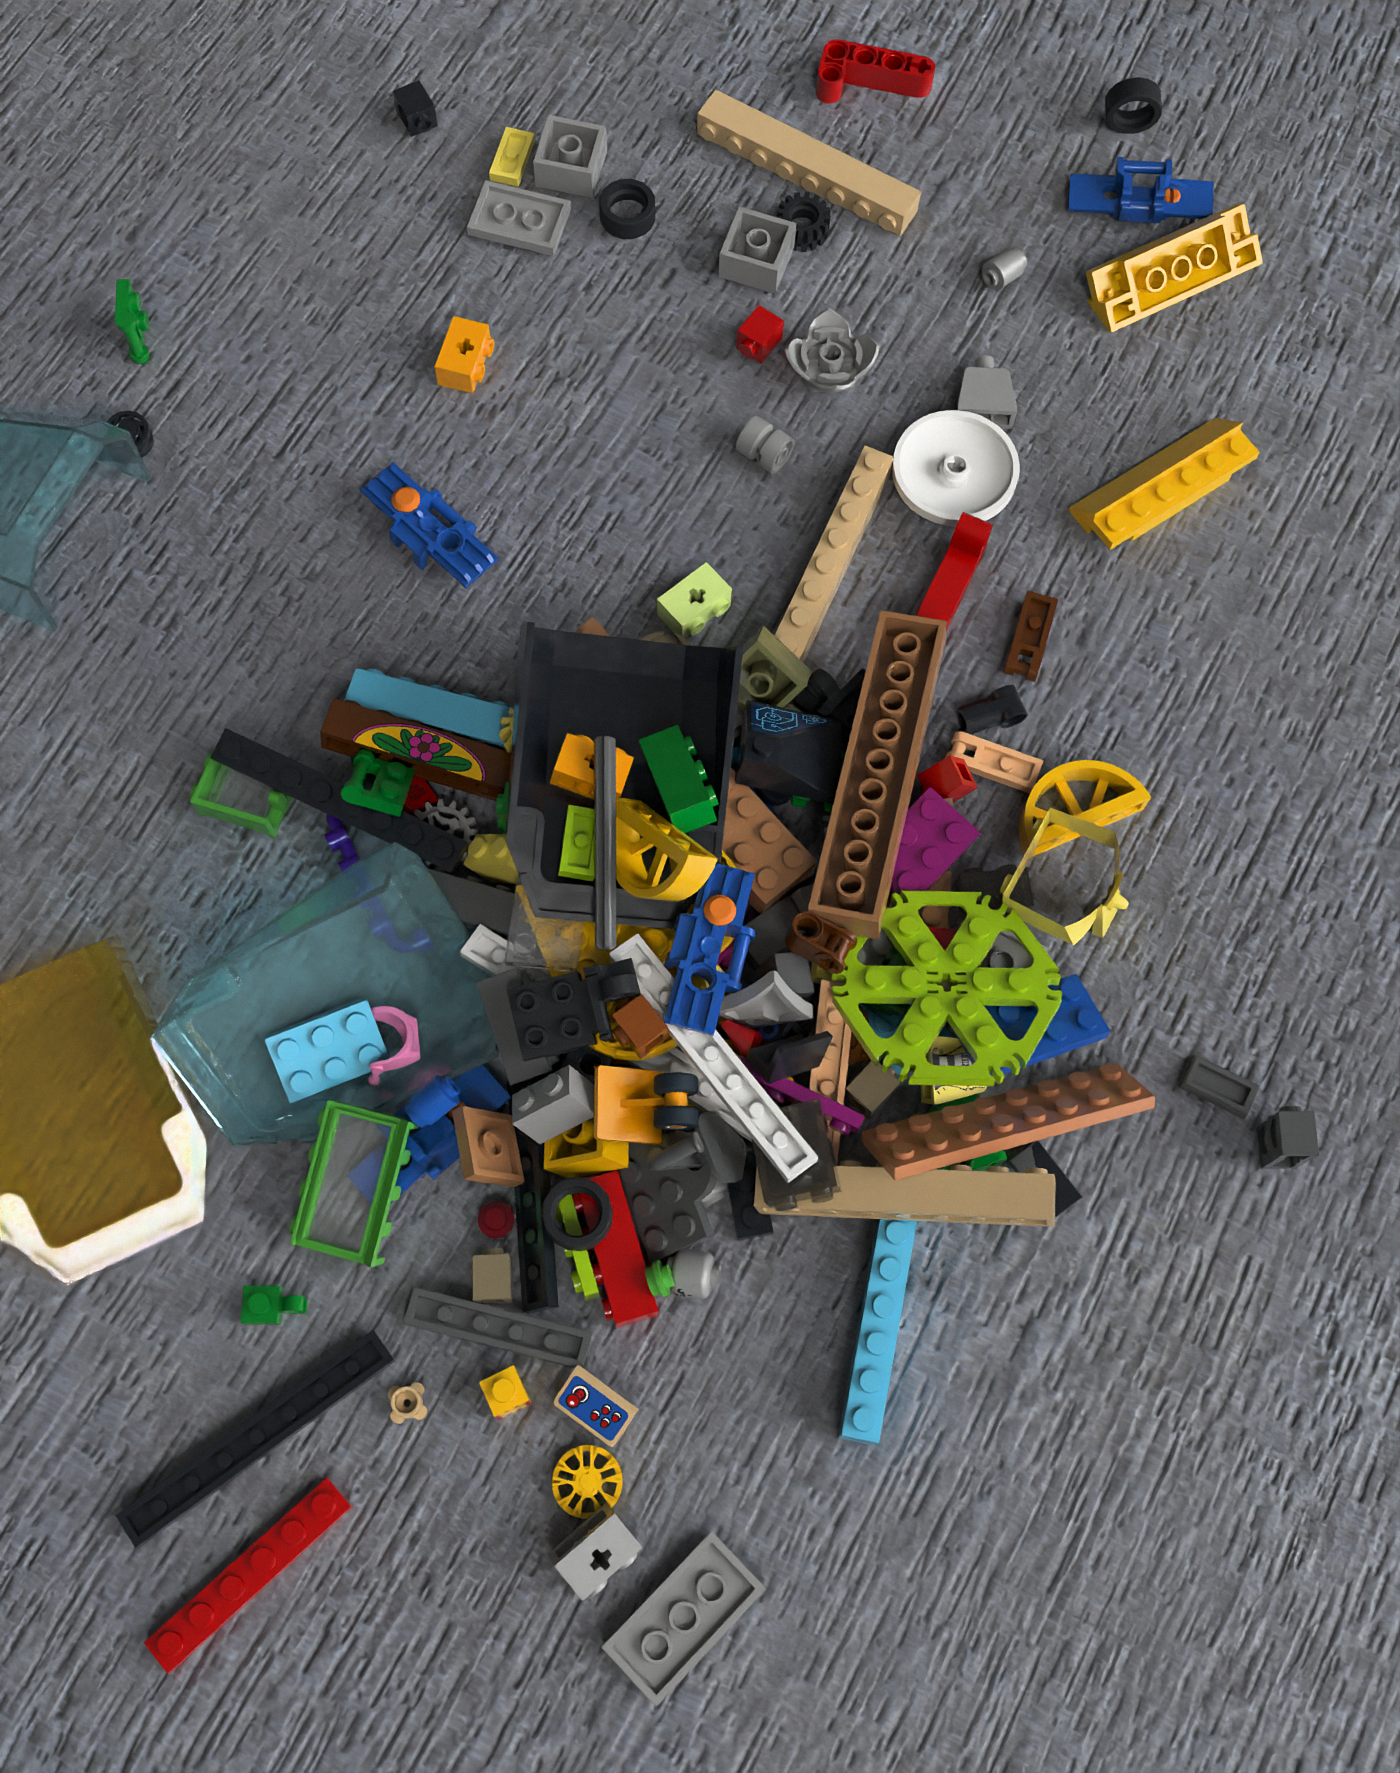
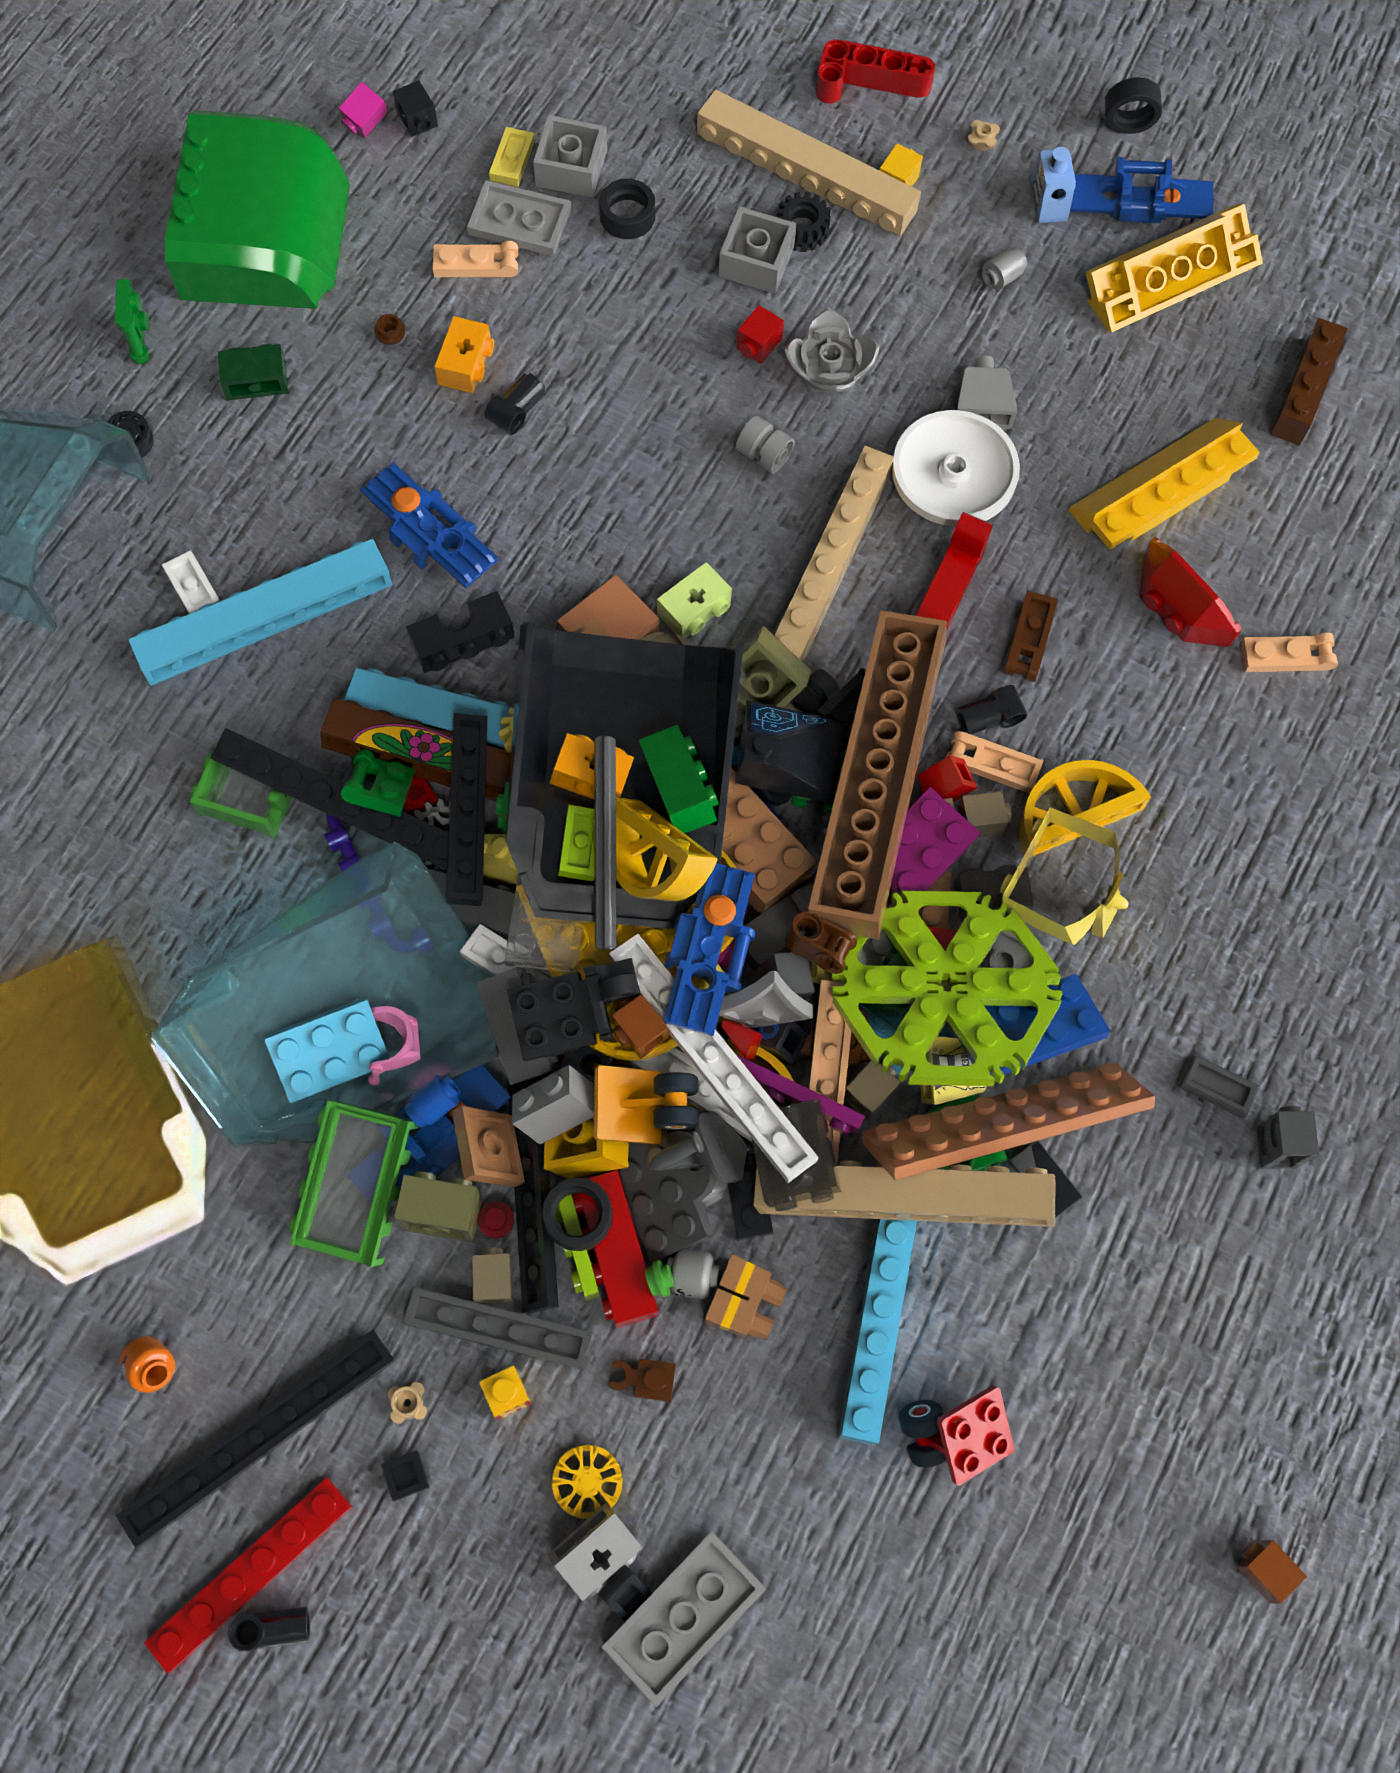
(146, 1364): none -> orange head
(190, 582): none -> white plate
(253, 372): none -> dark green brick
(255, 212): none -> green slope
(260, 612): none -> medium azure brick
(266, 1303): green plate -> none
(274, 1629): none -> black piece
(362, 110): none -> dark pink brick
(386, 323): none -> reddish brown plate
(405, 1476): none -> black plate
(438, 646): none -> black arch
(439, 1207): none -> olive brick
(466, 810): none -> black plate
(475, 260): none -> light nougat plate
(510, 410): none -> black piece
(595, 1406): slope -> none
(615, 609): none -> nougat panel
(625, 1593): none -> black plate
(651, 1380): none -> reddish brown plate
(740, 1315): none -> medium nougat hips
(789, 1056): black panel -> none
(903, 165): none -> yellow brick
(966, 1437): none -> plate
(983, 135): none -> tan plate
(986, 812): none -> dark tan brick
(1055, 175): none -> light blue torso
(1184, 598): none -> red wedge
(1270, 1570): none -> dark orange brick
(1288, 653): none -> light nougat plate
(1309, 381): none -> reddish brown brick

